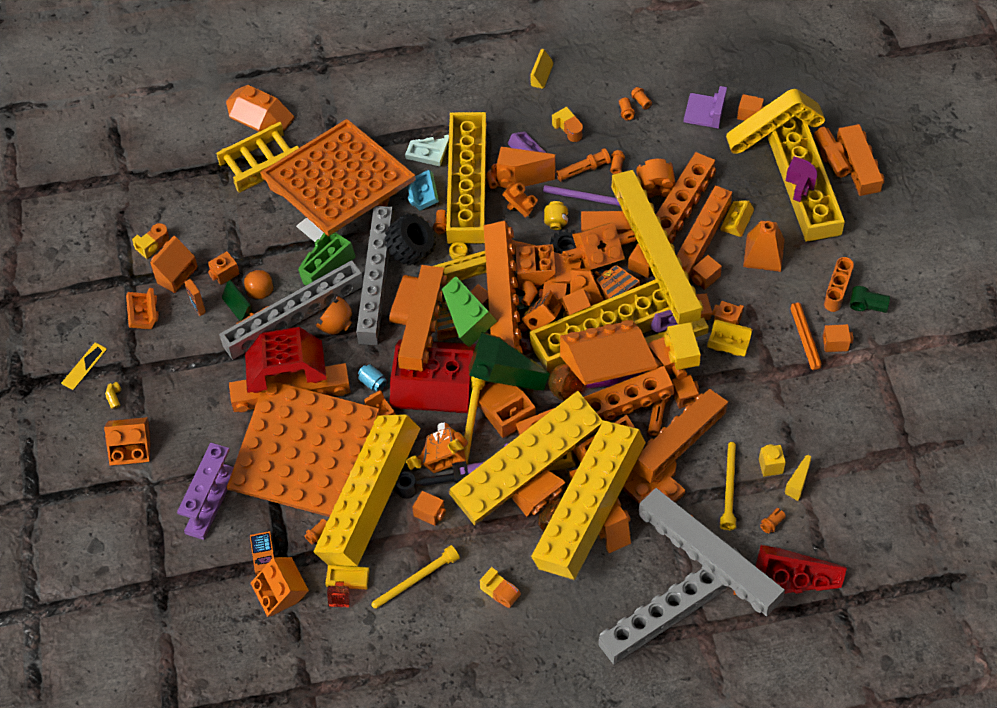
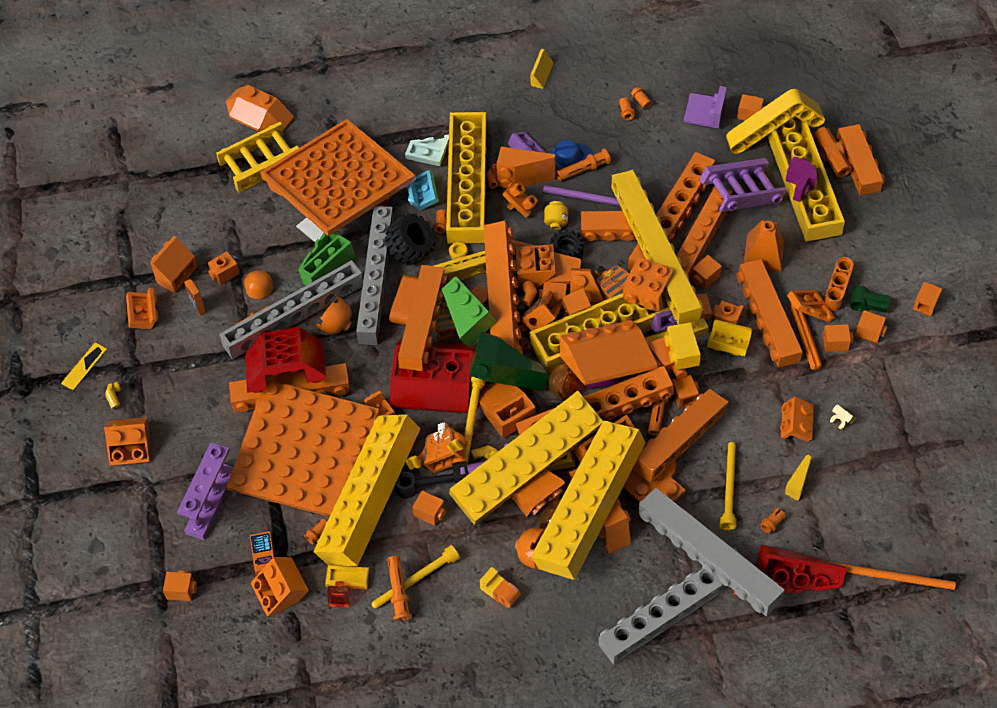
(151, 241): leg -> none
(179, 586): none -> orange brick
(236, 301): dark green slope -> none
(372, 378): medium azure brick -> none
(399, 598): none -> orange pin
(486, 452): none -> yellow arm
(526, 545): none -> orange cylinder
(568, 123): leg -> none
(569, 153): none -> blue piece
(608, 240): orange brick -> none
(617, 161): orange pin -> none
(647, 283): none -> orange bracket
(656, 177): orange brick -> none
(737, 218): yellow slope -> none
(742, 170): none -> medium lavender fence
(769, 313): none -> orange brick
(771, 460): yellow brick -> none
(797, 419): none -> orange bracket
(810, 303): none -> orange wing
(844, 415): none -> tile
(871, 327): none -> orange brick
(899, 576): none -> orange piece
(927, 299): none -> orange brick

